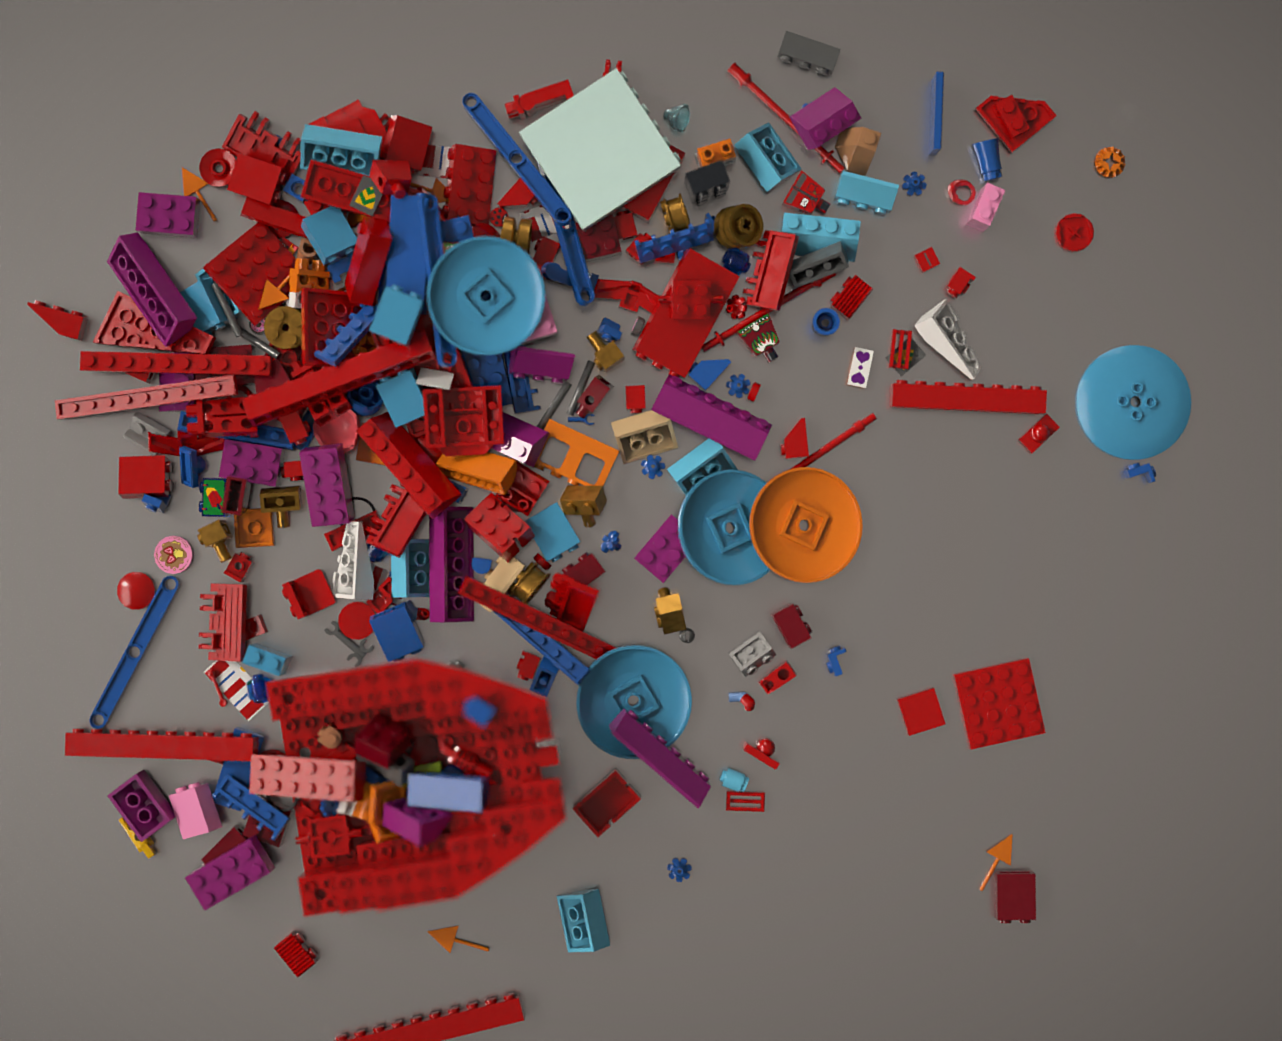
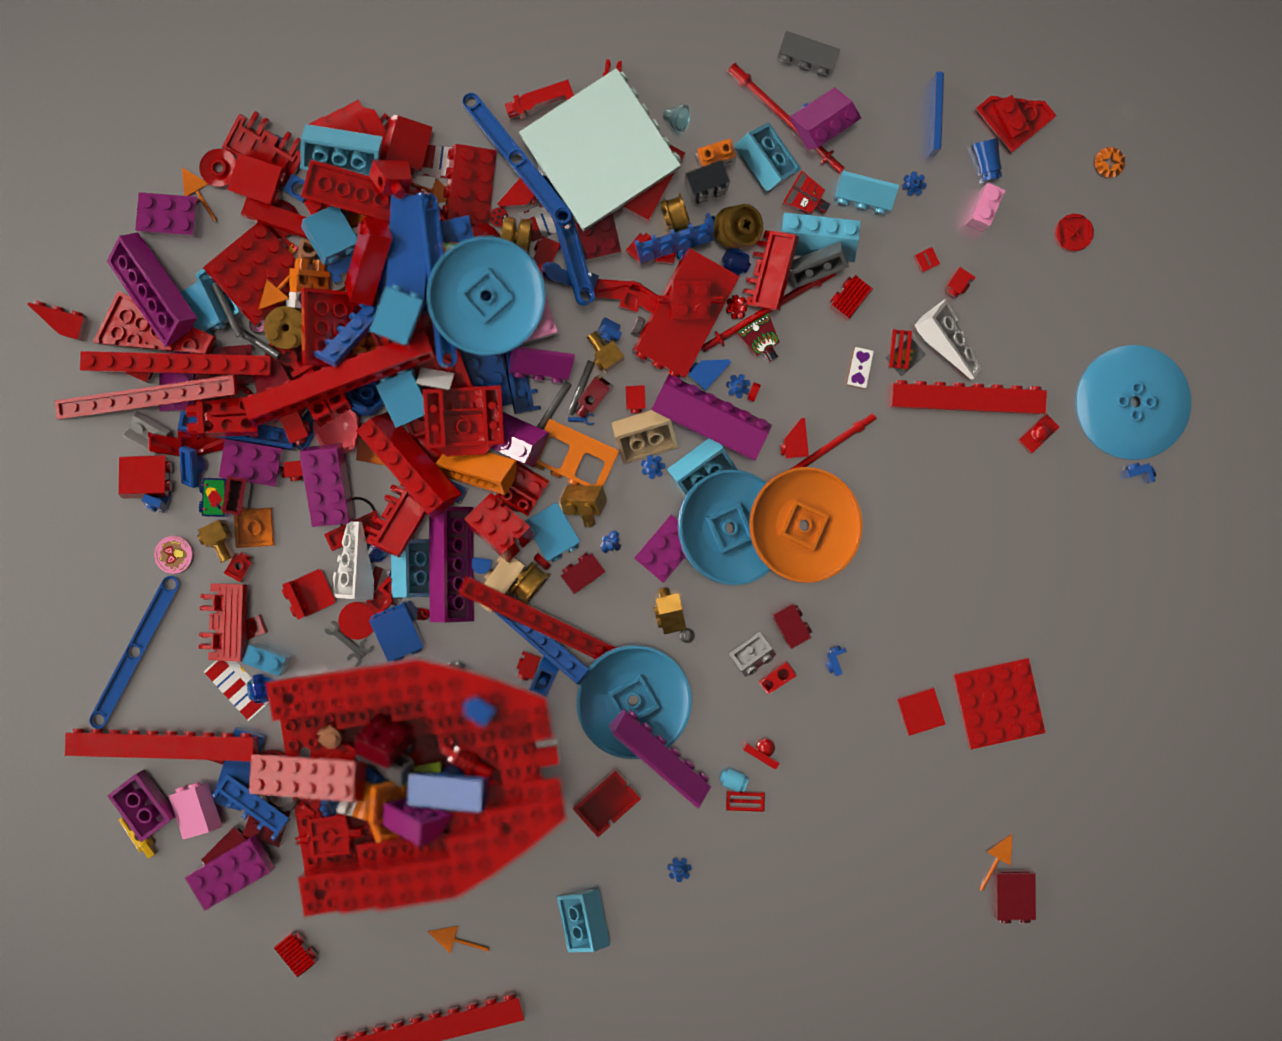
(136, 590): red dish -> none
(223, 702): red hinge -> none
(280, 501): pearl gold brick -> none
(366, 196): dark grey sticker -> none
(572, 600): red hinge -> none
(625, 226): red brick -> none
(744, 698): arm -> none
(828, 315): blue plant -> none
(857, 148): medium nougat slope -> none
(952, 188): red piece -> none

